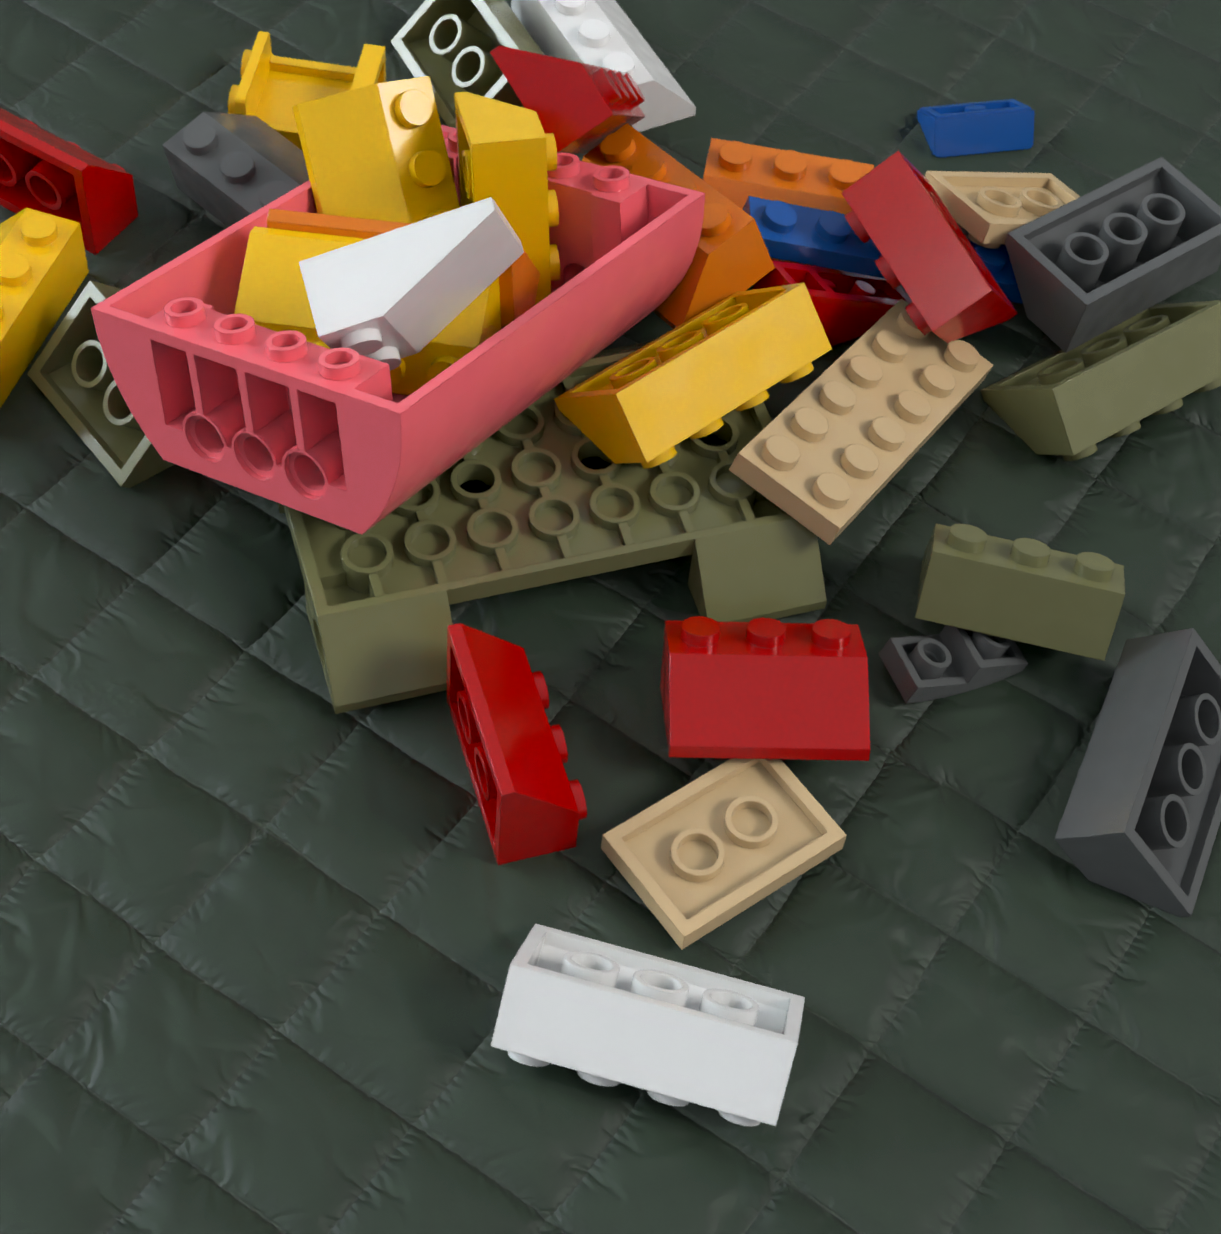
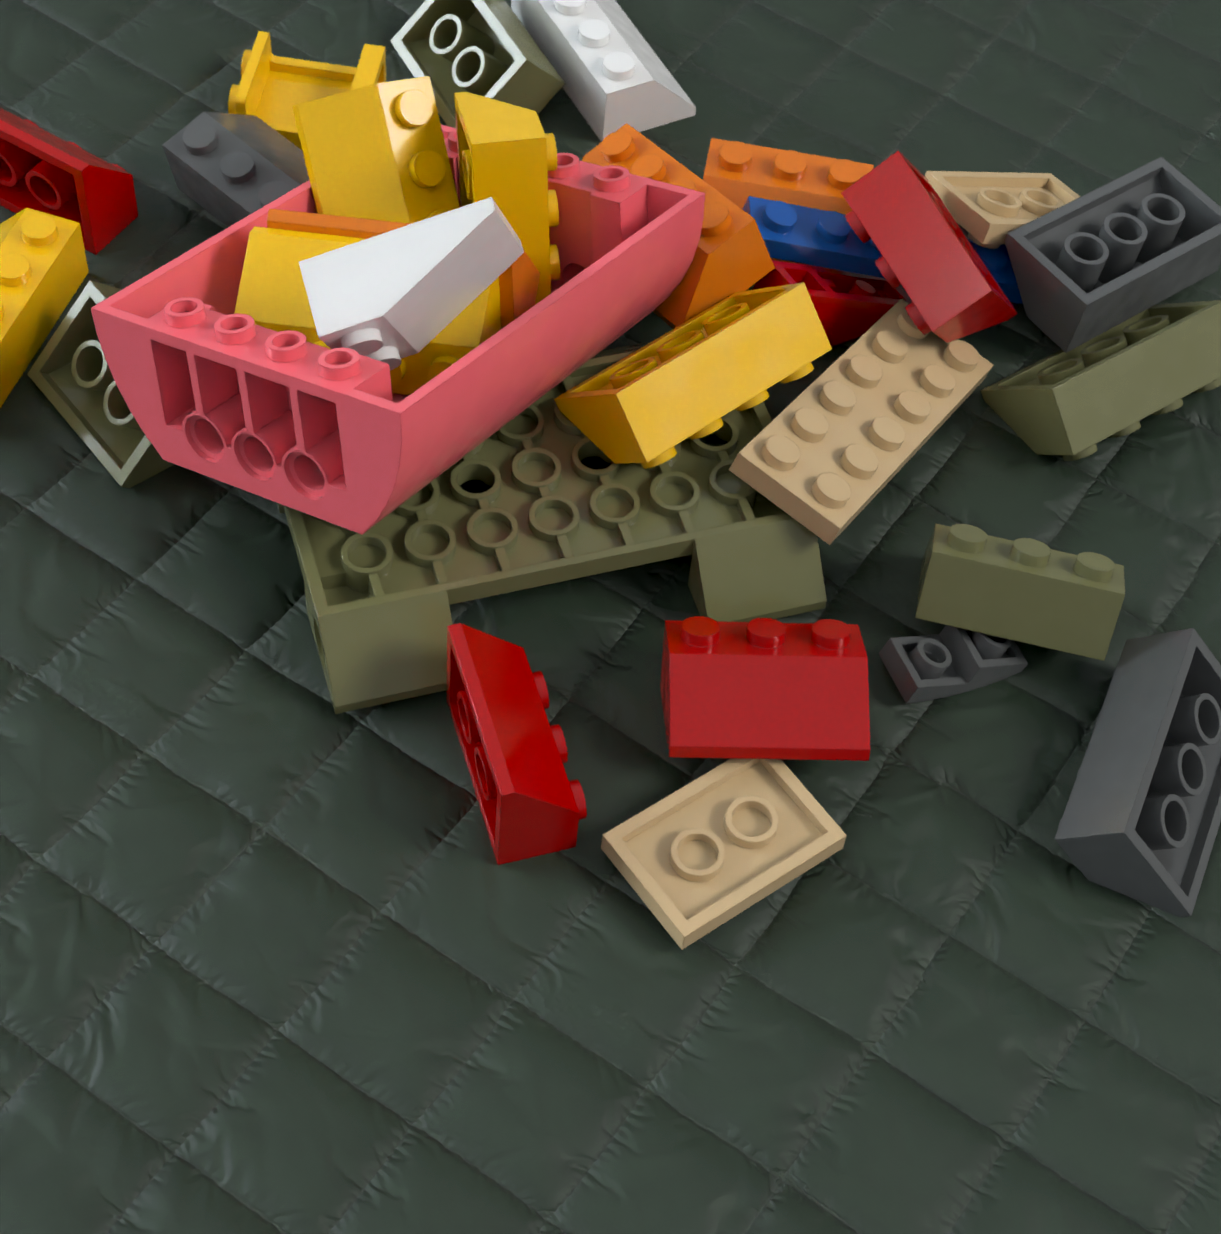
(571, 97): red slope -> none
(649, 1025): white slope -> none
(977, 127): blue slope -> none

